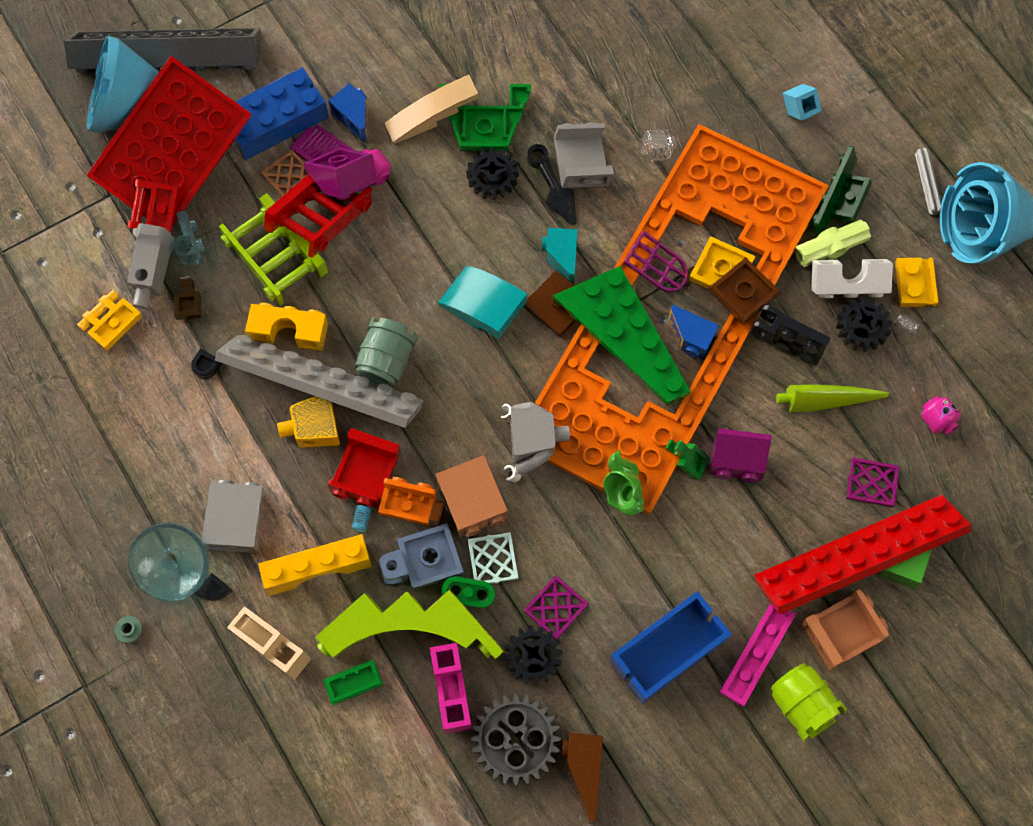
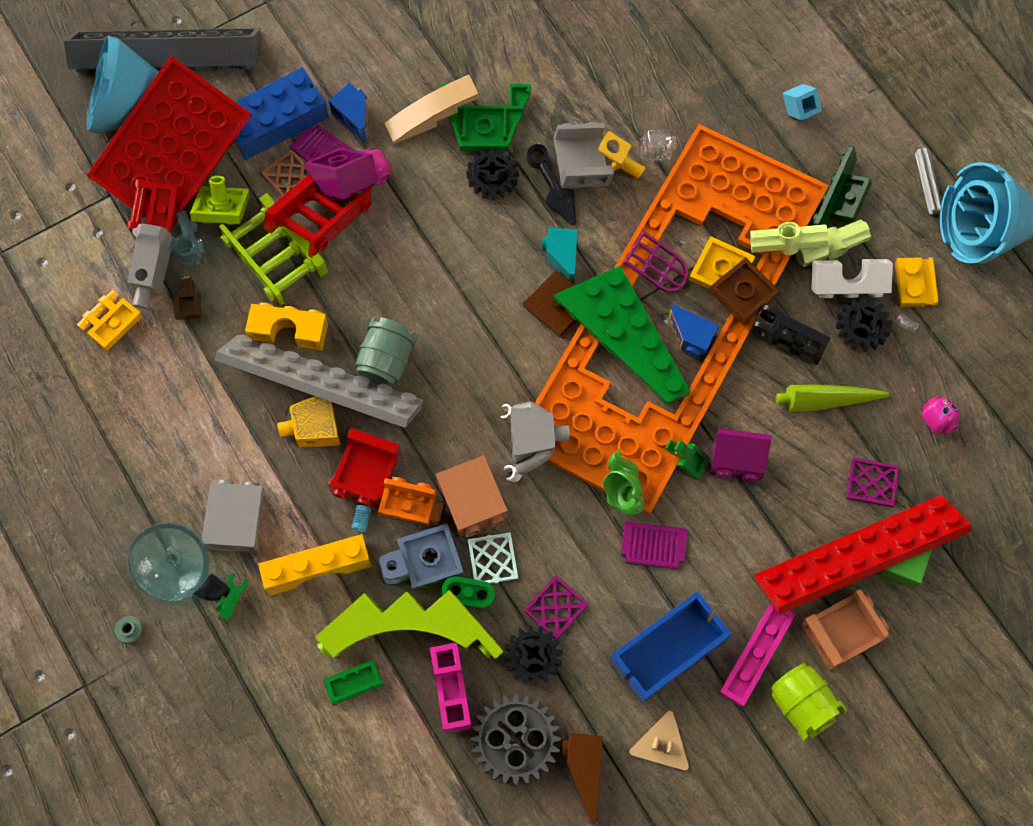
(204, 365): black tile -> none
(220, 203): none -> lime plate
(227, 604): none -> green plate
(269, 643): tan slope -> none
(483, 301): teal slope -> none
(621, 158): none -> yellow bracket
(653, 544): none -> magenta window
(662, 744): none -> tan piece
(789, 238): none -> yellowish green piece

